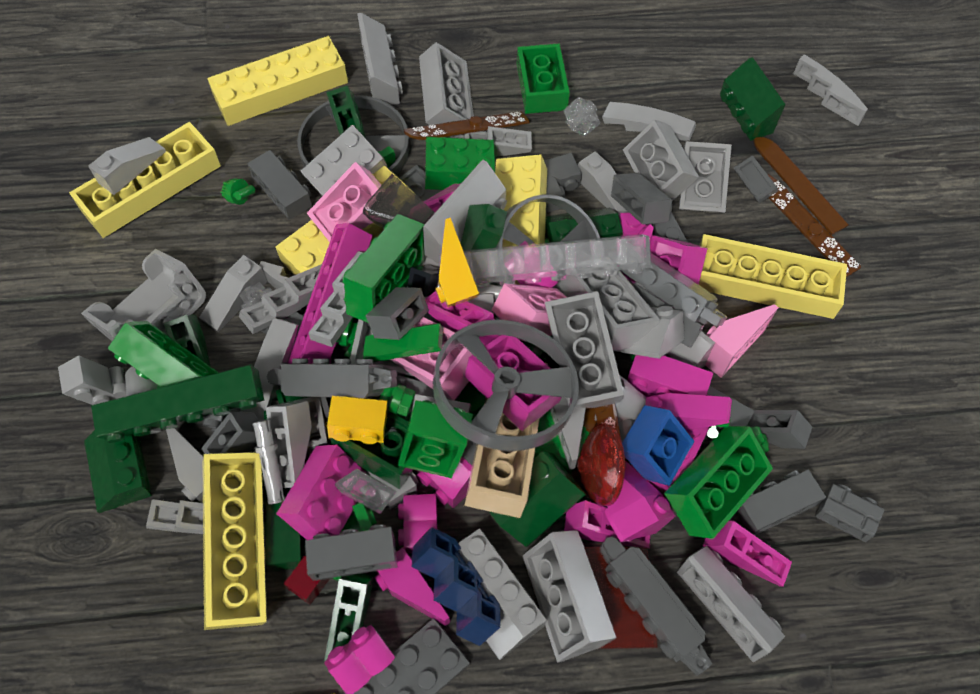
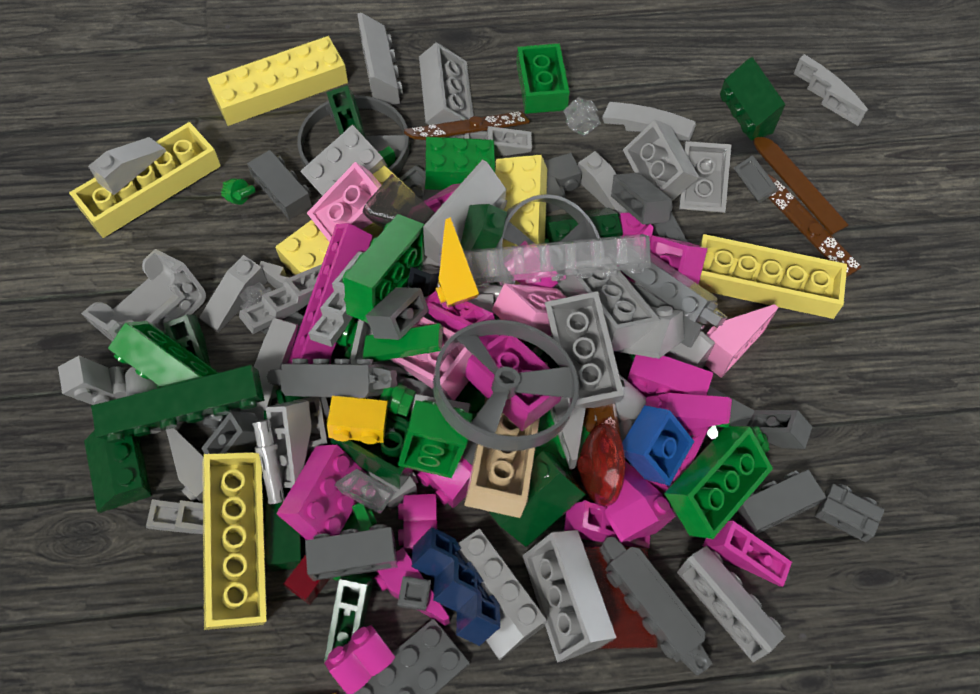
(414, 593): none -> dark grey tile

